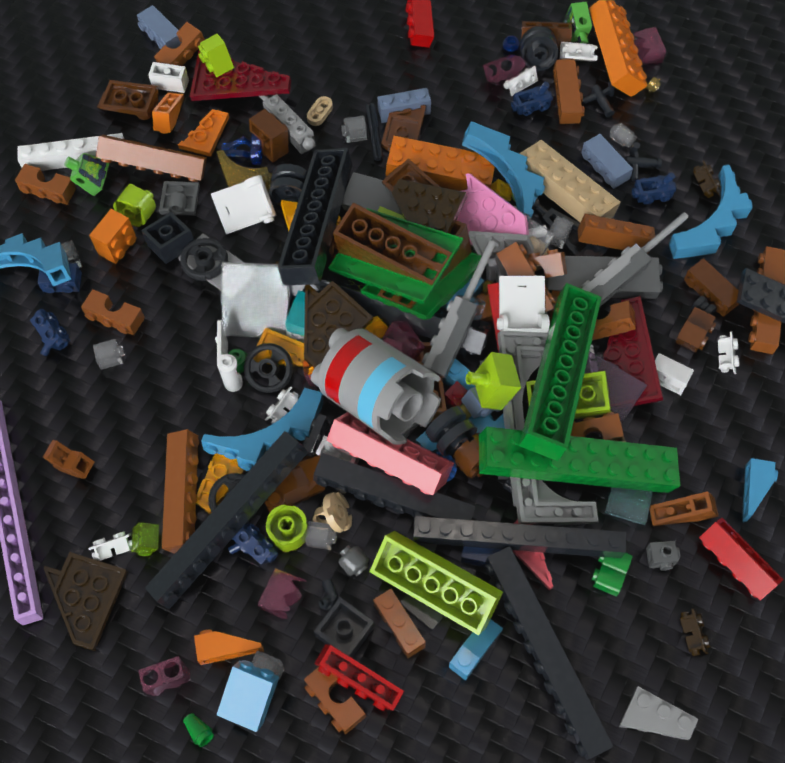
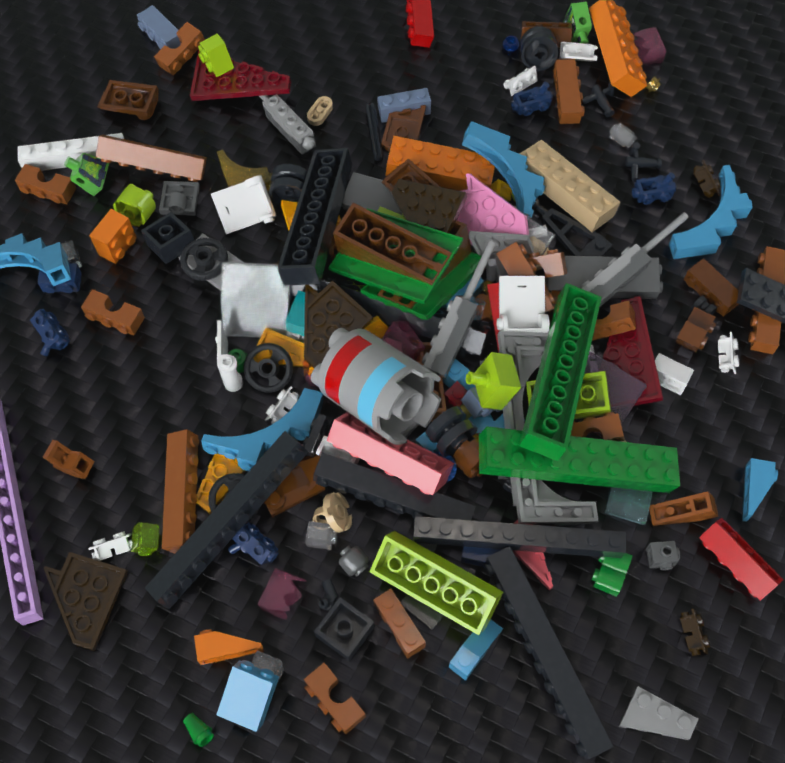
(108, 354): clear brick -> none
(159, 687): clear pink piece -> none
(167, 112): orange slope -> none
(169, 77): white brick -> none
(206, 135): orange wing -> none
(255, 152): clear blue piece -> none
(271, 133): reddish brown brick -> none
(292, 518): lime brick -> none
(354, 129): clear brick -> none
(358, 677): red brick -> none
(517, 65): clear pink piece -> none
(561, 228): clear brick -> none
(606, 161): sand blue brick -> none
(613, 233): dark orange brick -> none

